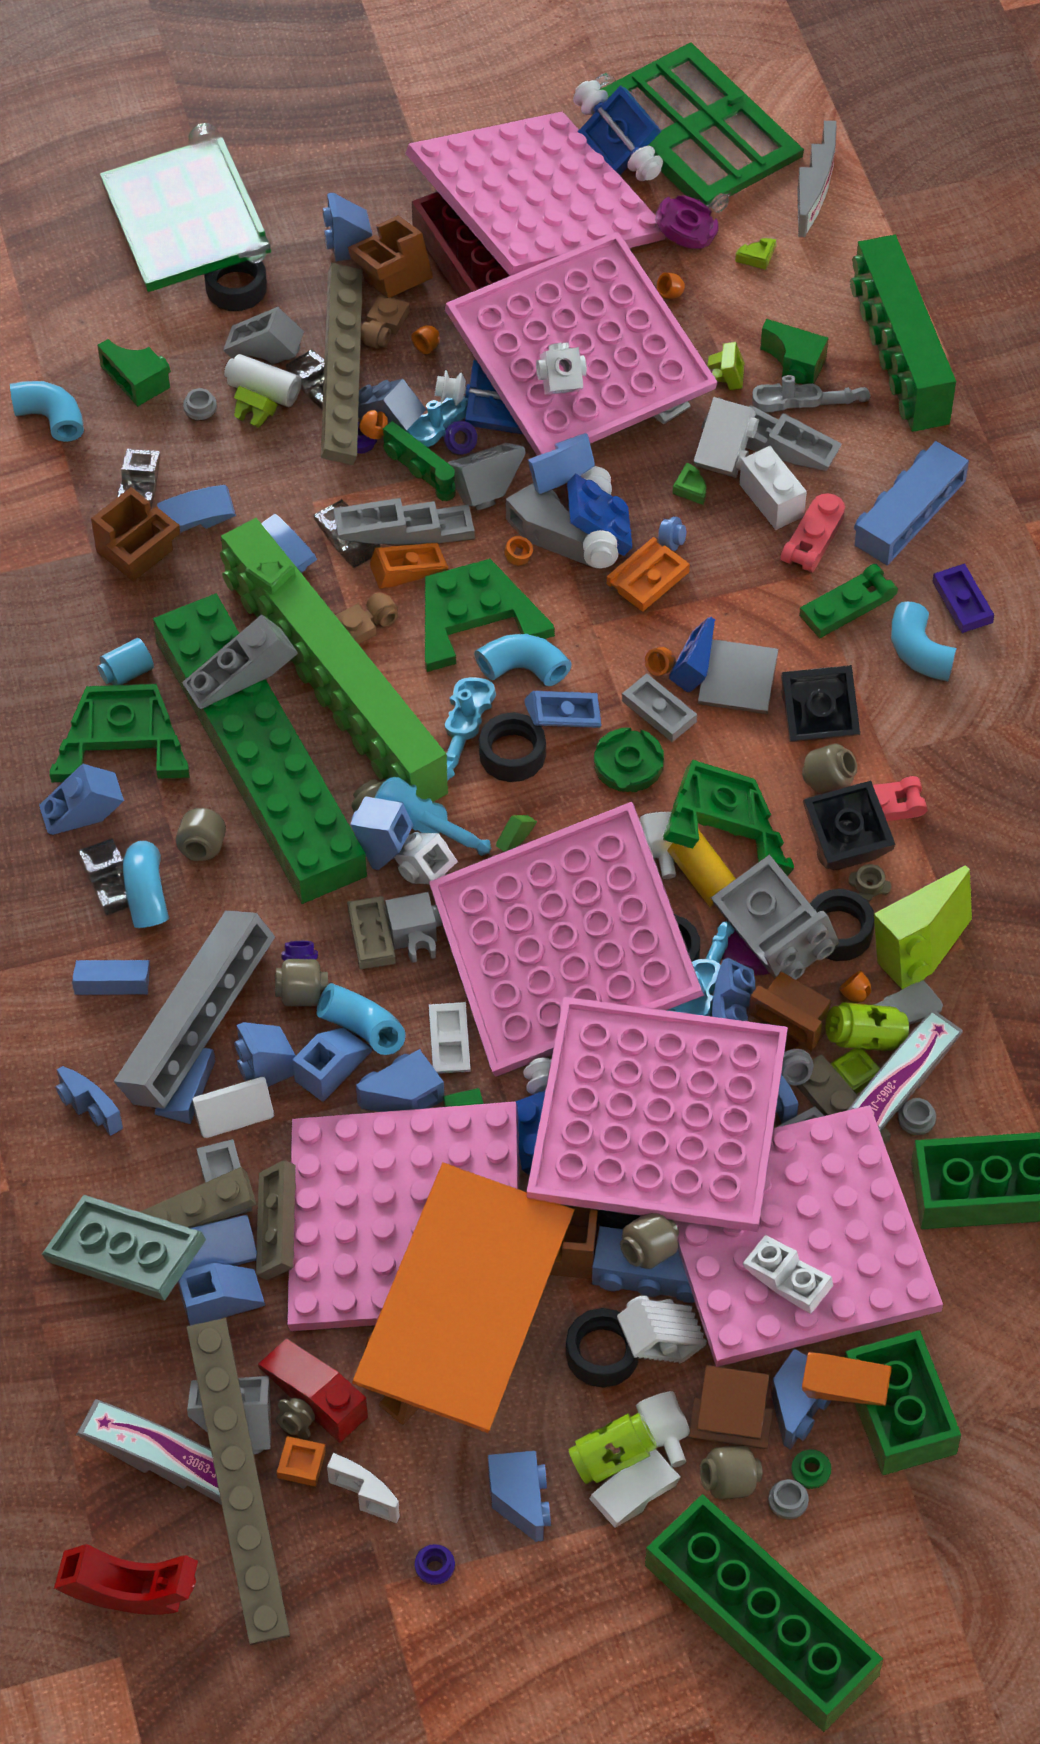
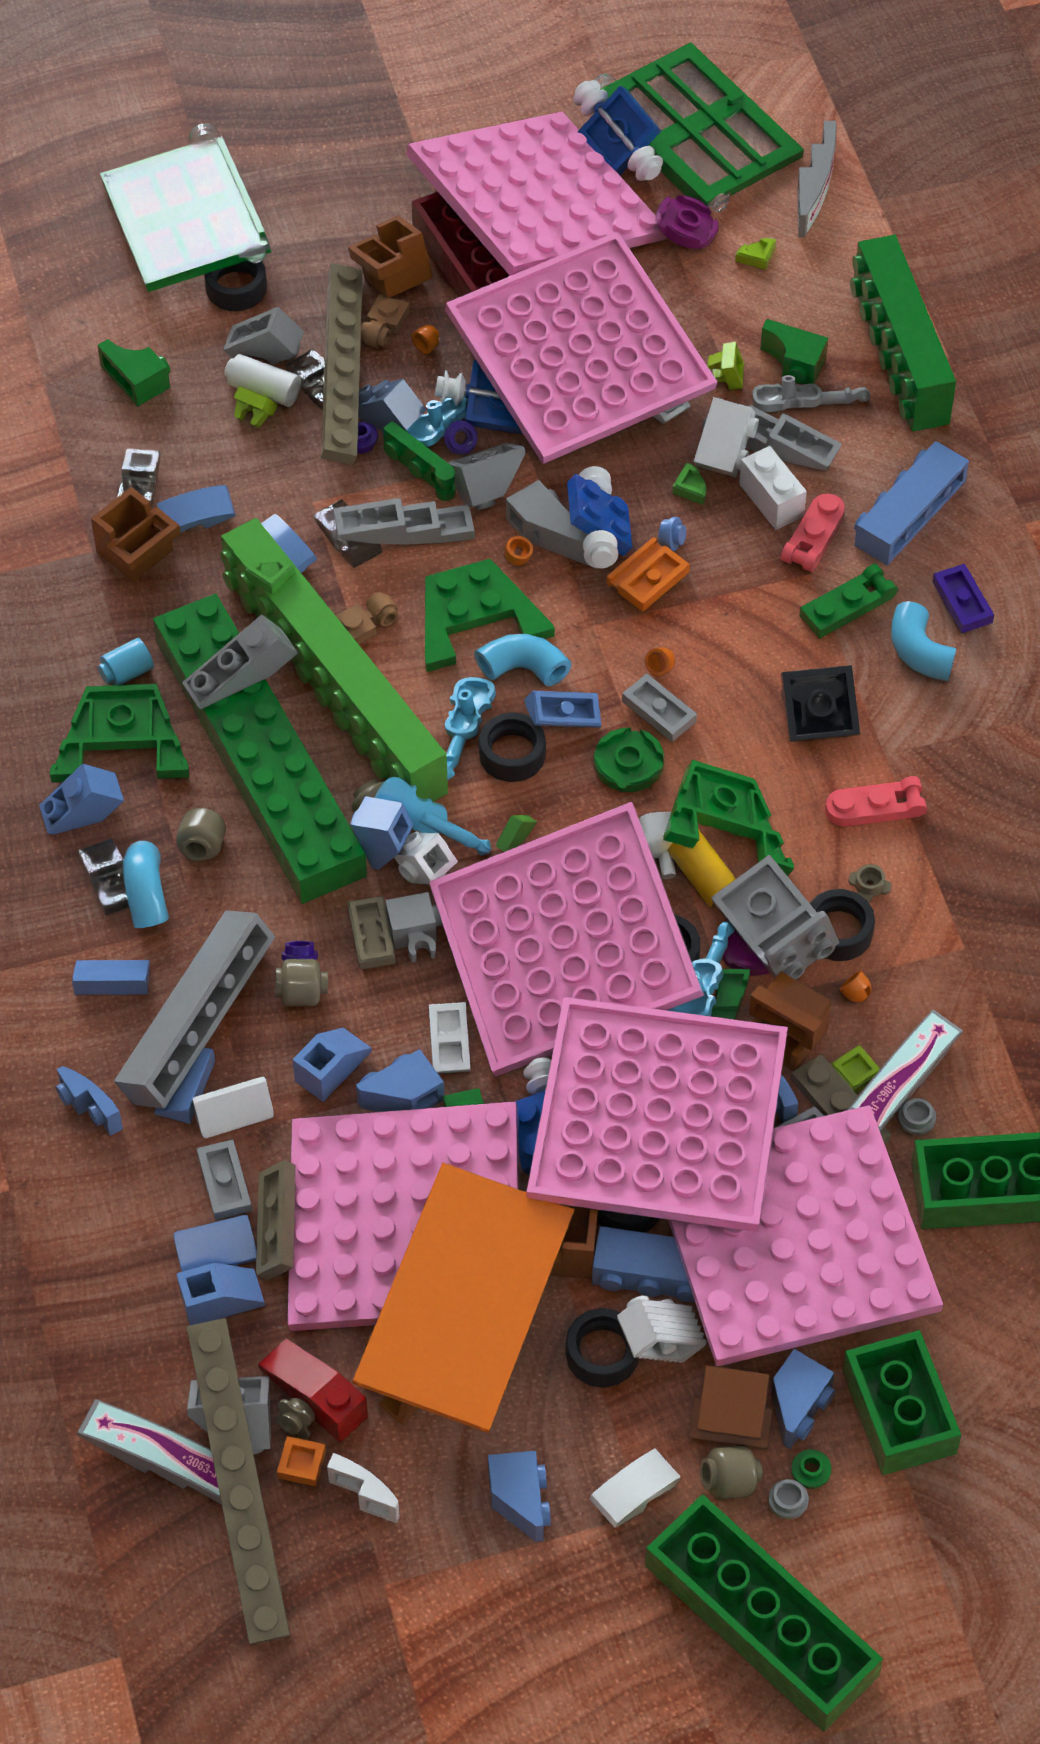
(51, 401): medium azure cylinder -> none
(124, 1247): sand green tile -> none
(126, 1584): red arch -> none
(199, 404): light grey plate -> none
(208, 1201): dark tan plate -> none
(264, 1053): medium blue slope -> none
(346, 225): medium blue slope -> none
(362, 1018): medium azure cylinder -> none
(373, 424): orange hinge -> none
(406, 563): orange slope -> none
(434, 1553): dark purple plate -> none
(553, 378): white brick -> none
(561, 464): medium blue slope -> none
(598, 1463): lime piece -> none
(649, 1240): dark tan head -> none
(666, 1424): white piece -> none
(670, 285): orange hinge -> none
(694, 658): blue slope -> none
(733, 990): medium blue slope -> none
(739, 677): light grey slope -> none
(787, 1275): white slope -> none
(797, 1066): light grey plate -> none
(829, 768): dark tan head -> none
(845, 1379): orange slope -> none
(848, 826): black slope -> none
(867, 1026): lime piece -> none
(914, 1001): light grey piece -> none
(923, 927): lime slope -> none

